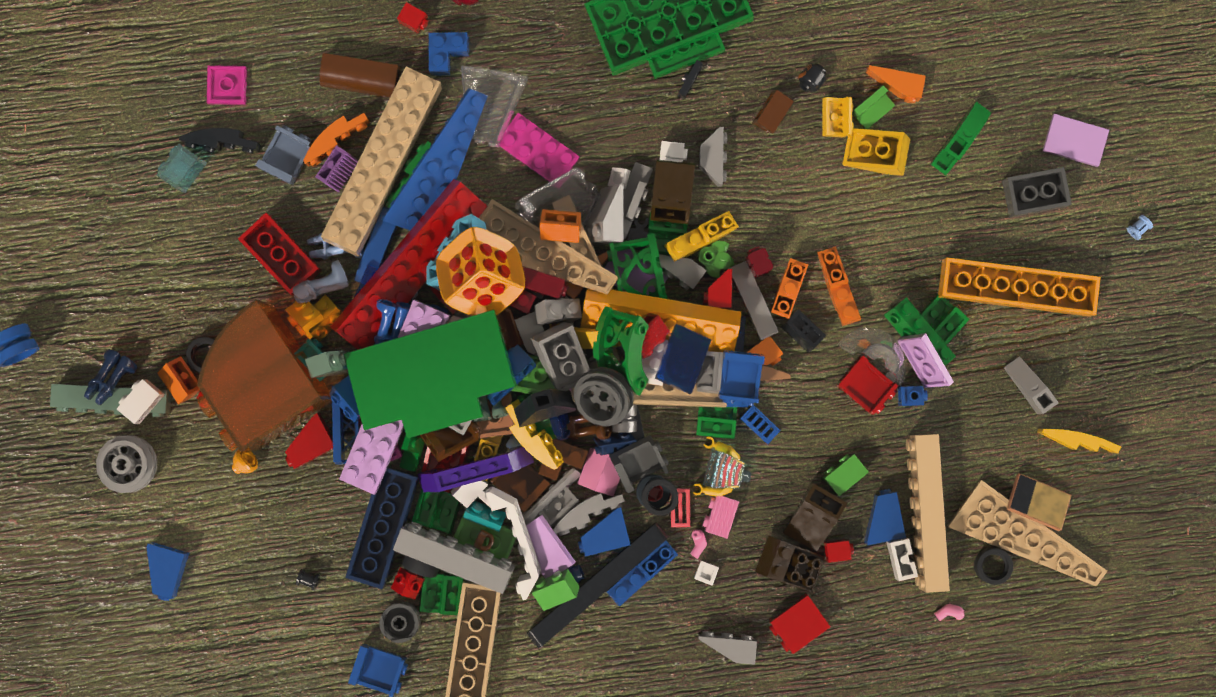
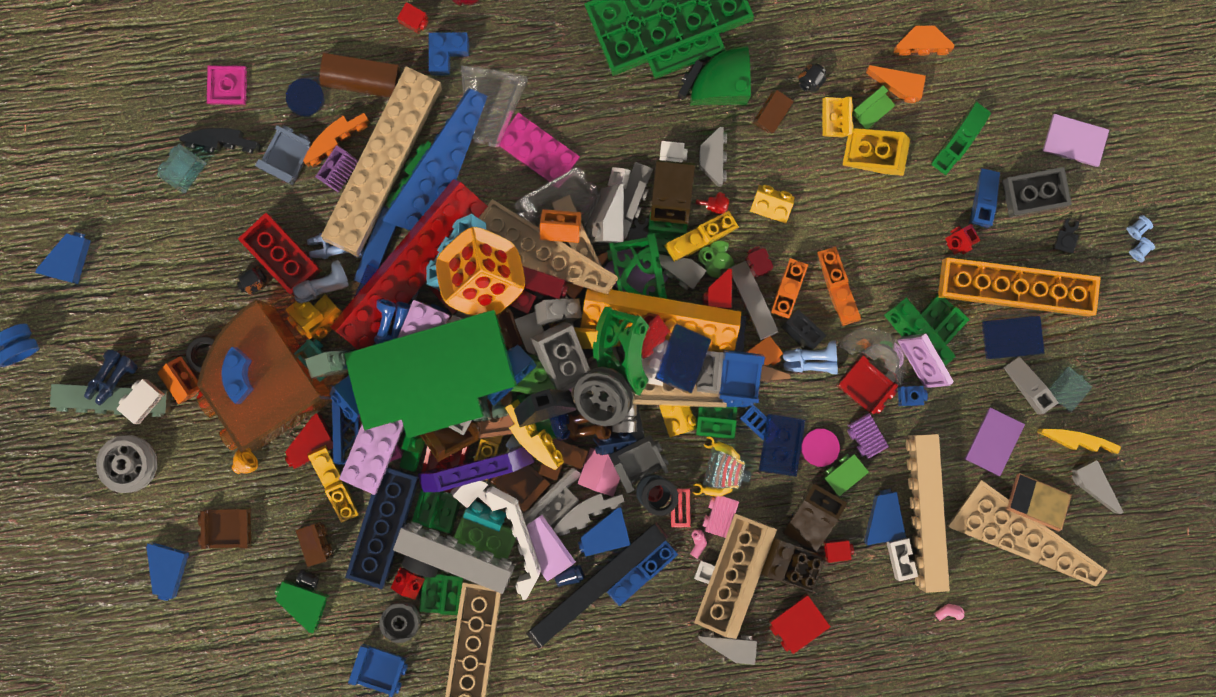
(66, 258): none -> blue slope
(225, 528): none -> reddish brown panel
(236, 375): none -> blue brick
(251, 280): none -> black head
(302, 604): none -> green slope
(305, 97): none -> clear blue tile
(314, 544): none -> reddish brown slope
(334, 487): none -> yellow slope
(481, 538): reddish brown tile -> none
(555, 589): bright green brick -> none
(678, 419): none -> yellow bracket
(717, 204): none -> red piece
(724, 79): none -> green brick
(735, 576): none -> tan brick
(772, 203): none -> yellow bracket
(782, 445): none -> clear blue tile
(796, 359): none -> light blue piece
(820, 447): none -> dark pink tile
(867, 436): none -> medium lavender brick
(924, 41): none -> orange slope
(962, 239): none -> red brick
(985, 199): none -> blue slope
(993, 580): black tyre -> none
(994, 441): none -> medium lavender tile
(1013, 337): none -> clear blue tile
(1066, 239): none -> black plate
(1070, 389): none -> clear light blue piece
(1093, 481): none -> light grey slope
(1142, 249): none -> light blue bush

